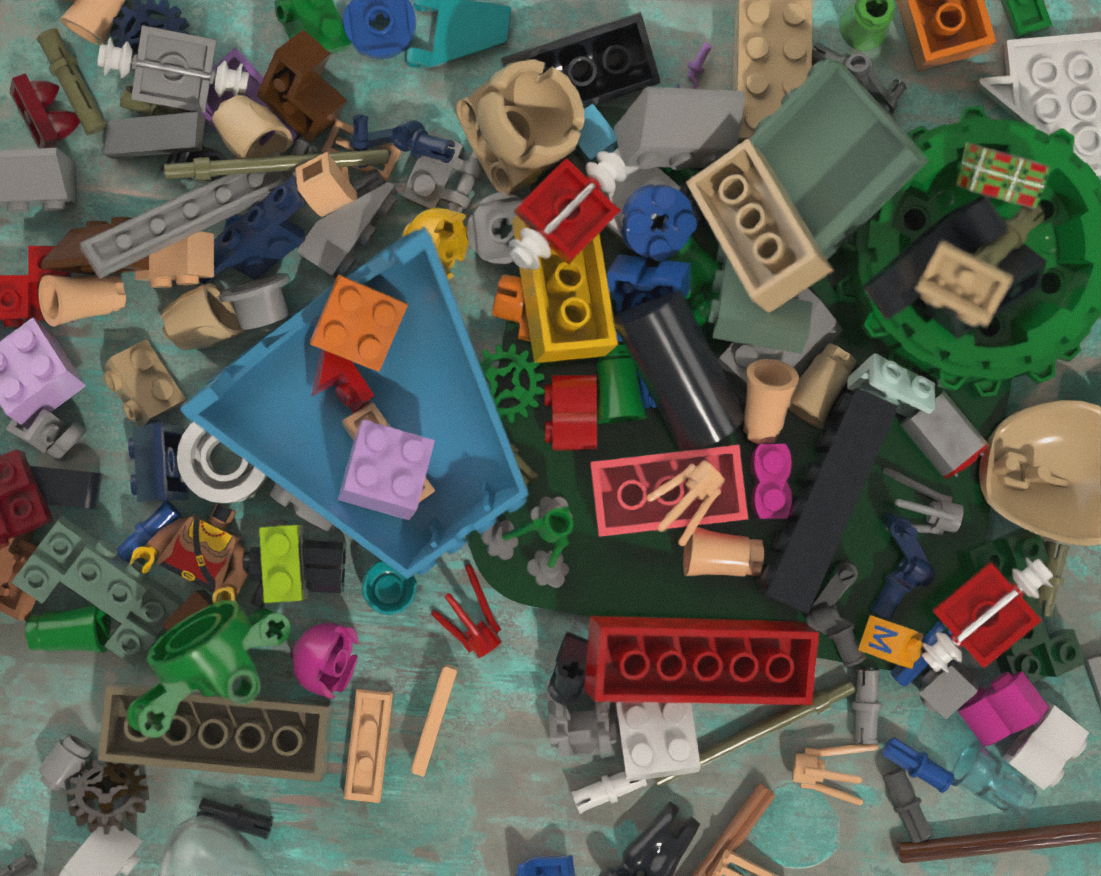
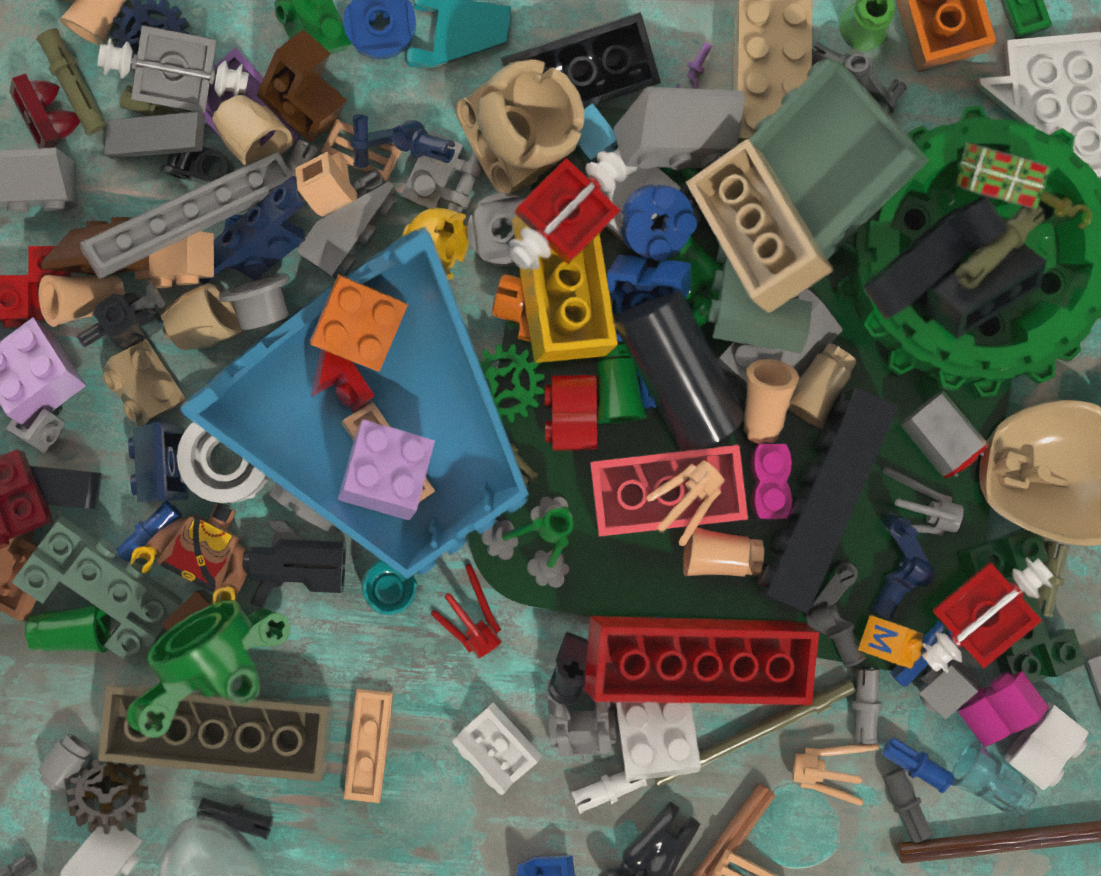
(66, 440): light grey tile -> none
(124, 317): none -> black piece
(204, 169): olive bar -> none
(283, 563): lime brick -> none
(324, 658): dark pink cylinder -> none
(434, 719): light nougat tile -> none
(496, 749): none -> white bracket
(894, 384): light aqua bracket -> none
(963, 284): tan bracket -> none
(1064, 207): none -> clear yellow hand

